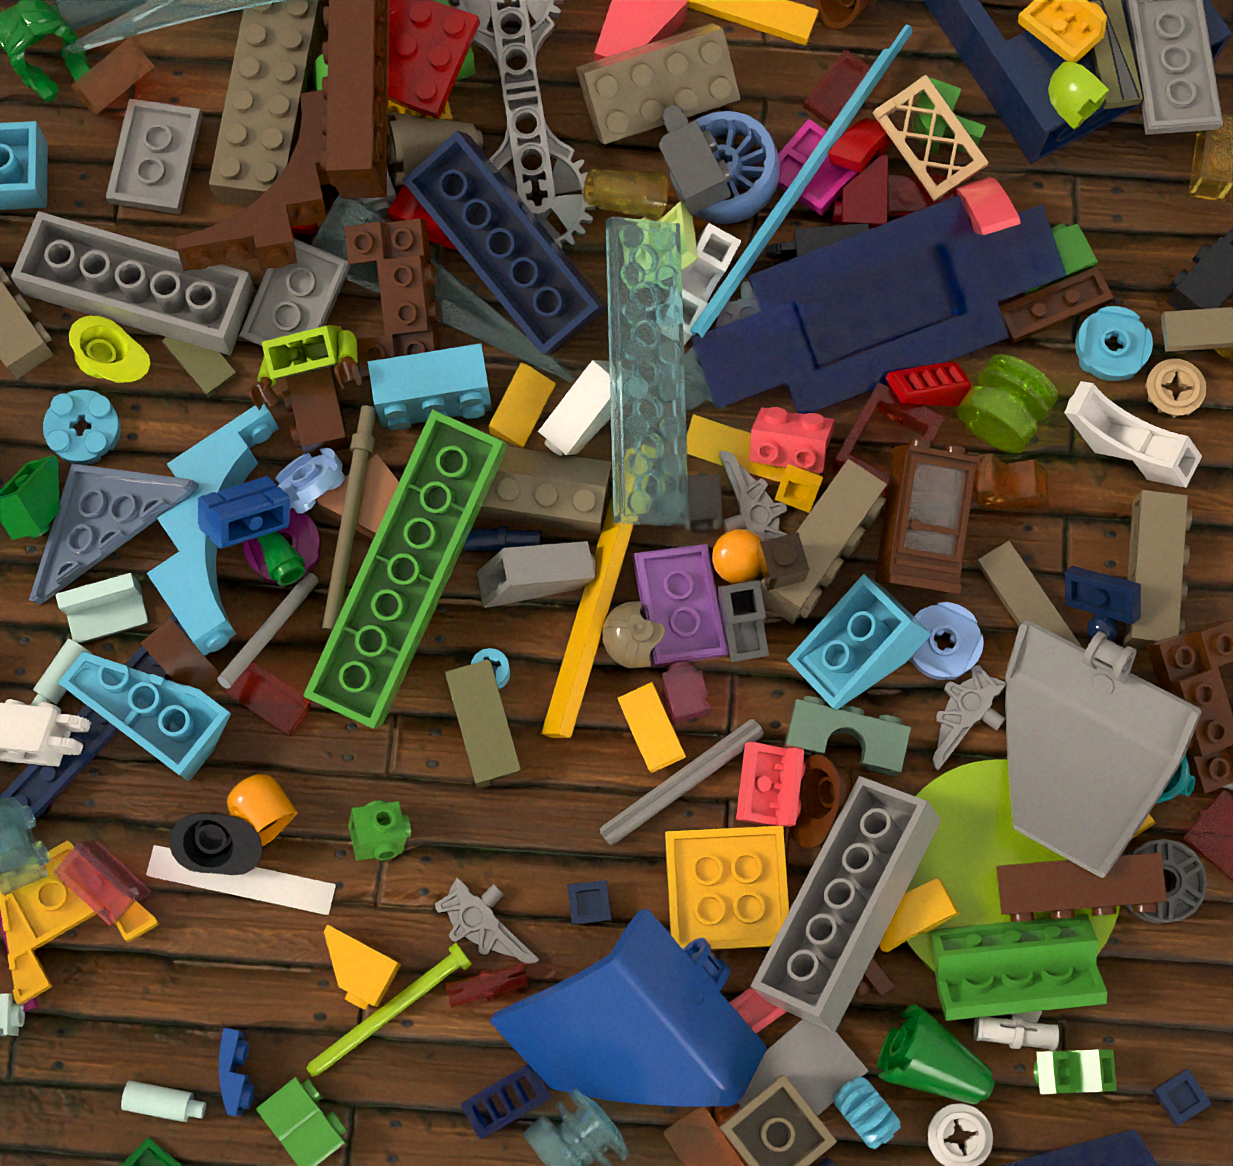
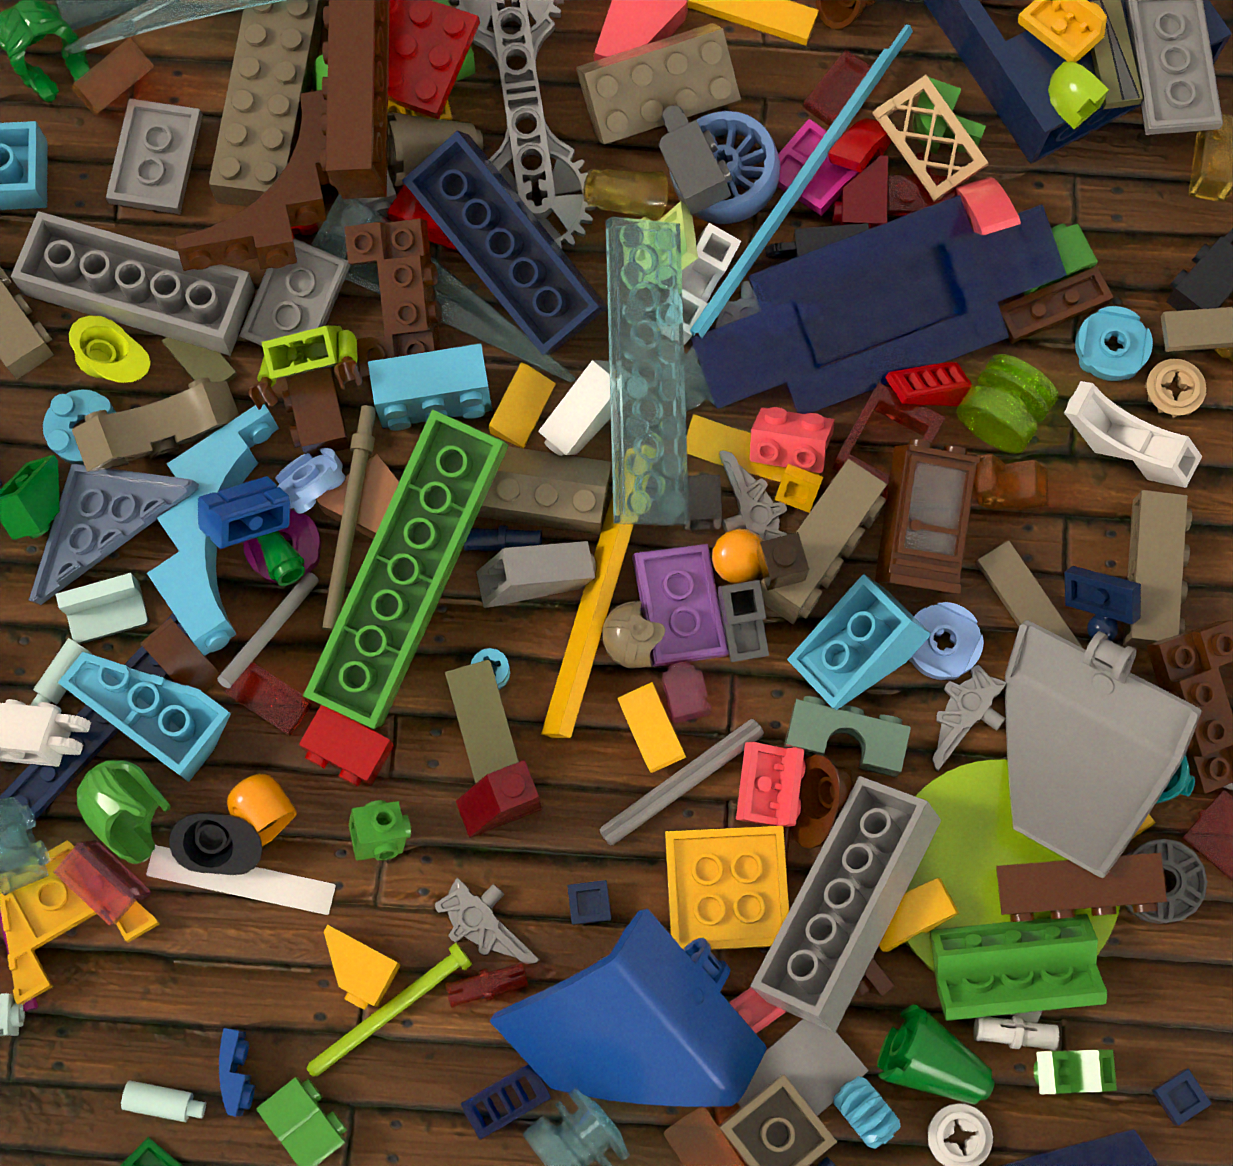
(119, 808): none -> bright green hair
(154, 428): none -> dark tan brick
(345, 745): none -> red brick
(499, 799): none -> dark red slope

